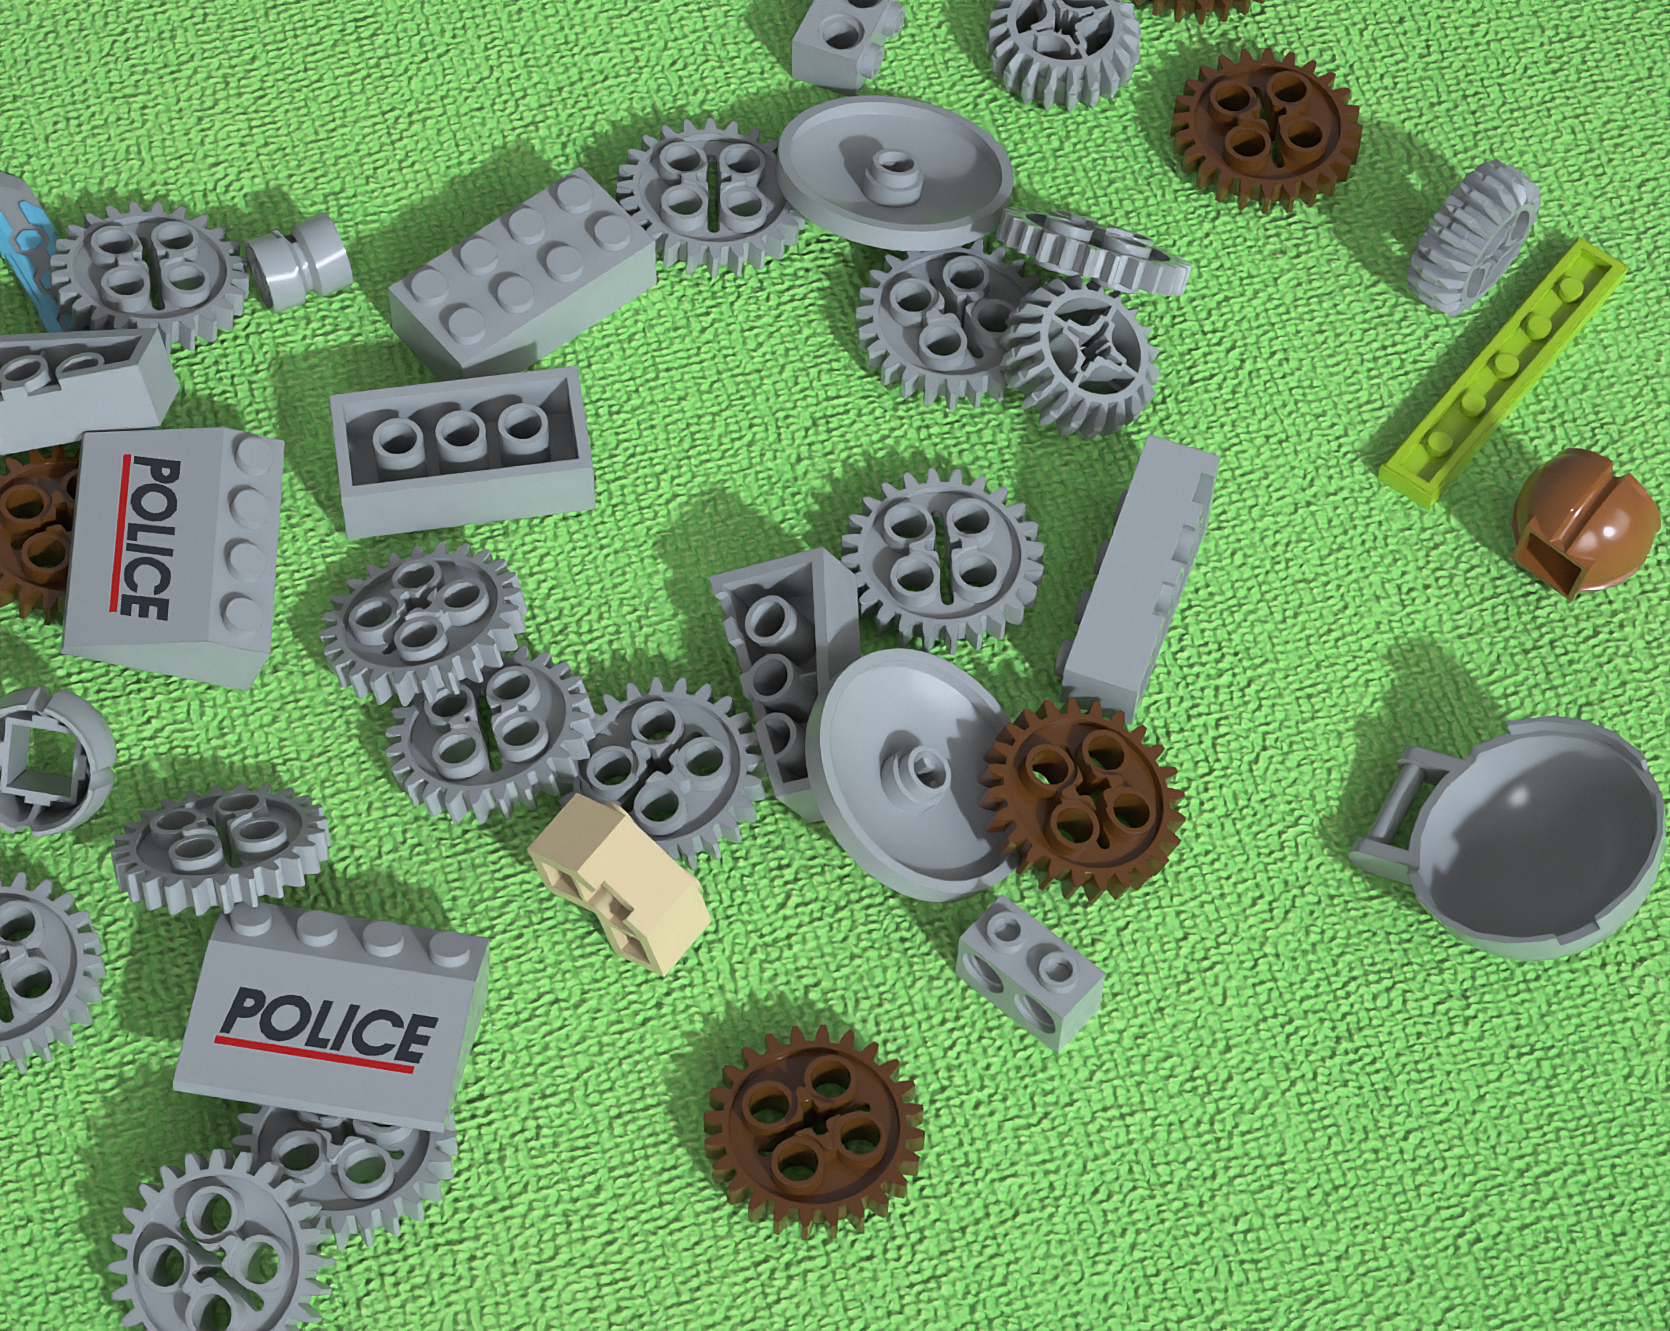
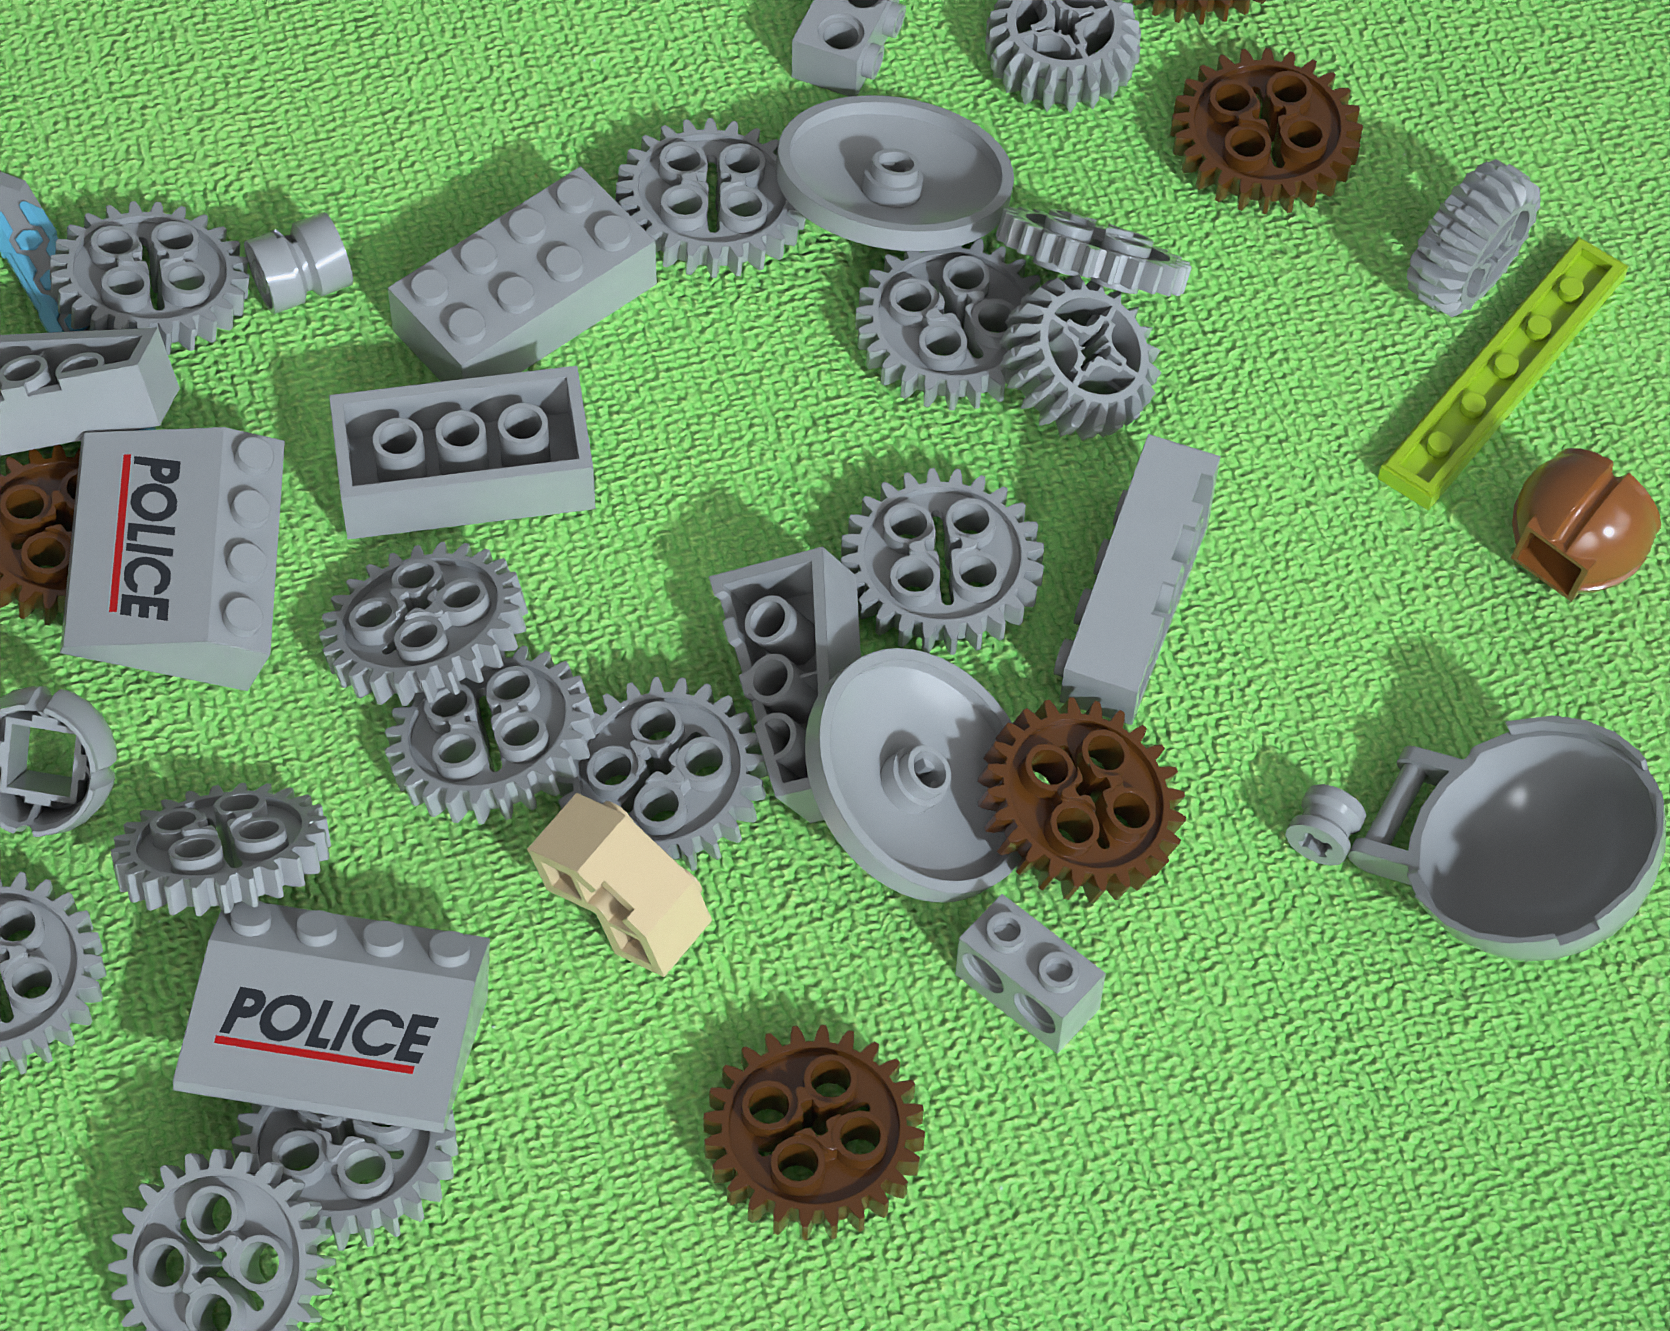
(1325, 824): none -> light grey wheel

